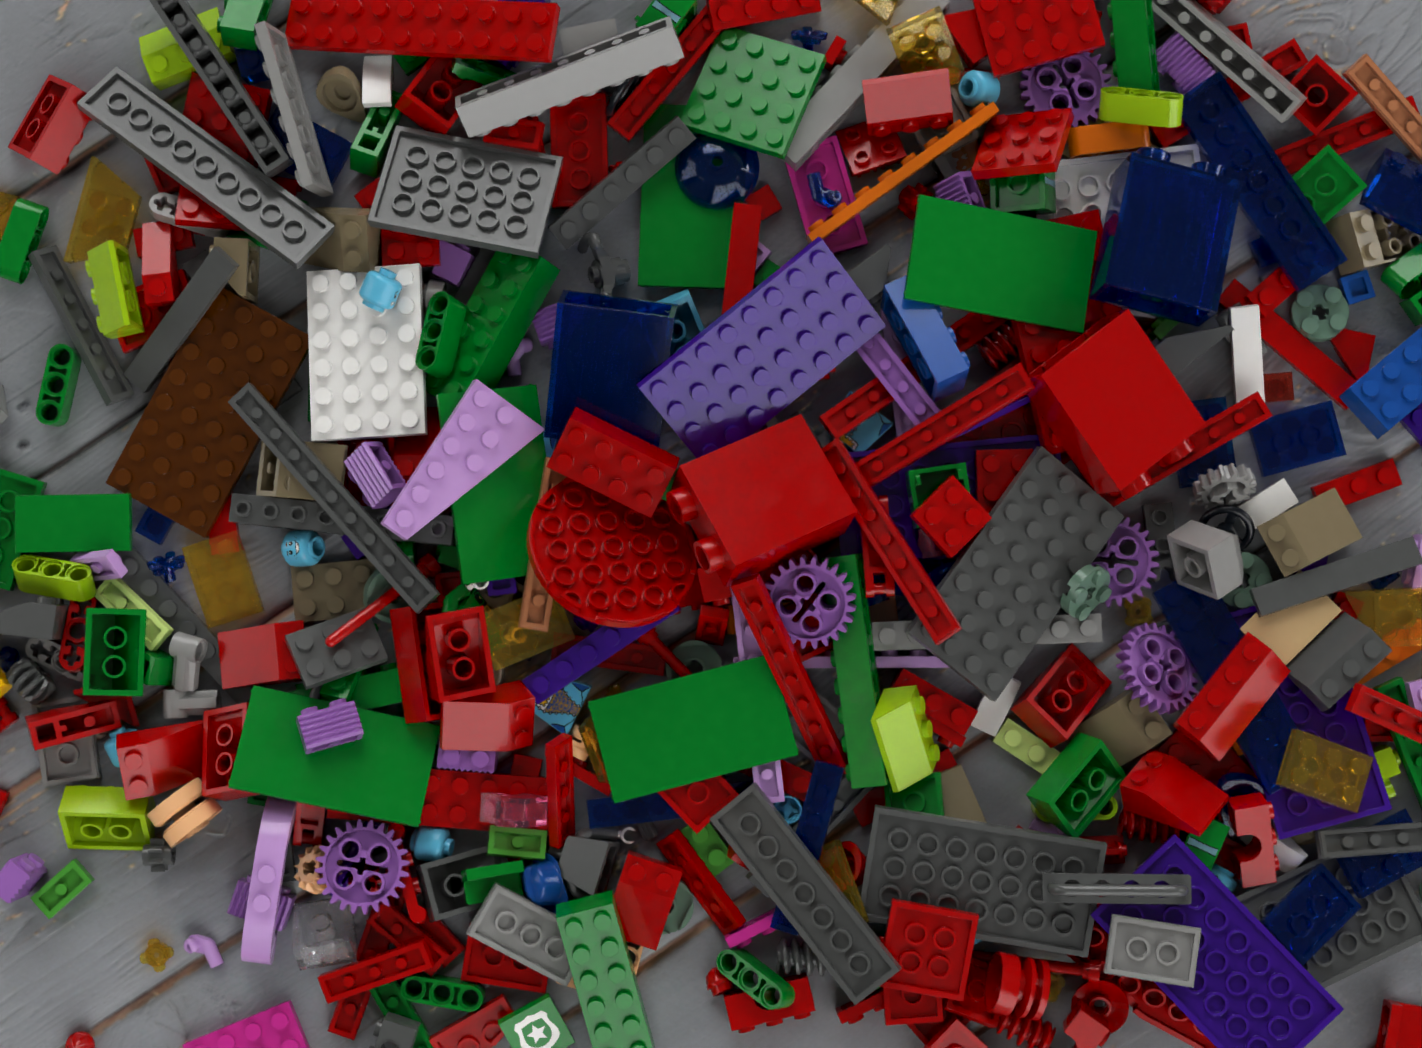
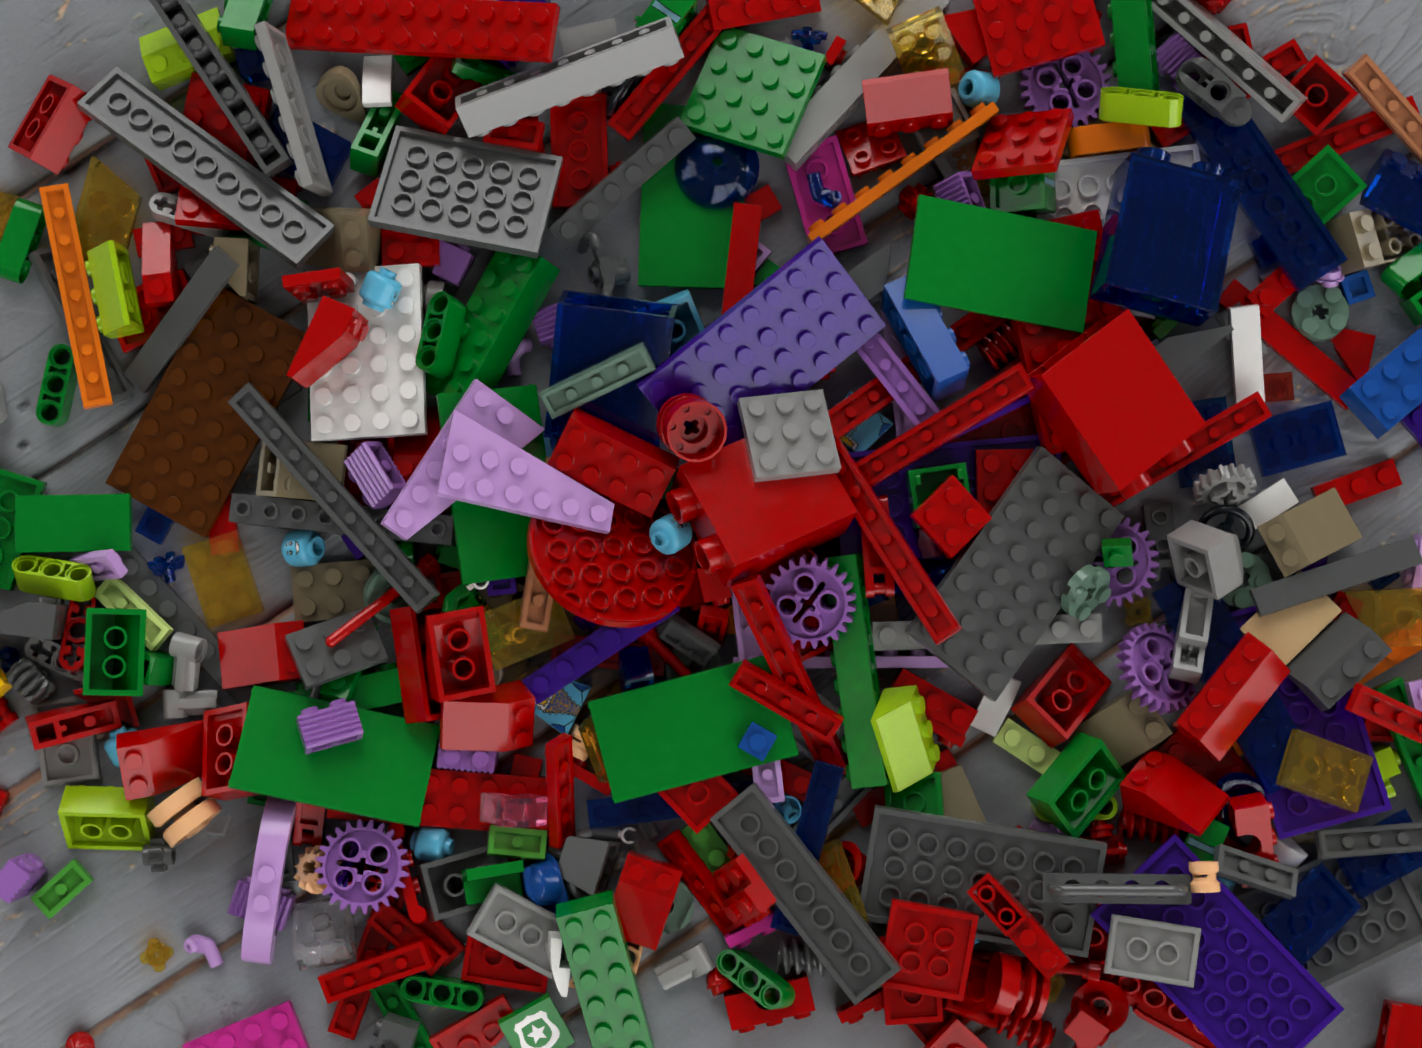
(76, 296): none -> orange plate
(315, 284): none -> red plate
(328, 340): none -> red slope
(501, 476): none -> lavender wing
(559, 968): none -> white slope
(597, 380): none -> sand green tile
(634, 668): none -> clear blue slope
(668, 535): none -> medium azure head
(689, 640): none -> dark grey plate
(691, 962): none -> light grey piece
(703, 438): none -> red wheel
(747, 892): none -> red plate
(757, 741): none -> blue plate
(786, 701): none -> red tile
(788, 435): none -> light grey plate
(1018, 925): none -> red slope
(1099, 830): none -> red plate
(1117, 552): none -> green plate
(1191, 637): none -> light grey slope
(1207, 883): none -> light nougat wheel
(1232, 109): none -> dark grey piece
(1256, 871): none -> dark grey plate
(1332, 278): none -> lavender plate

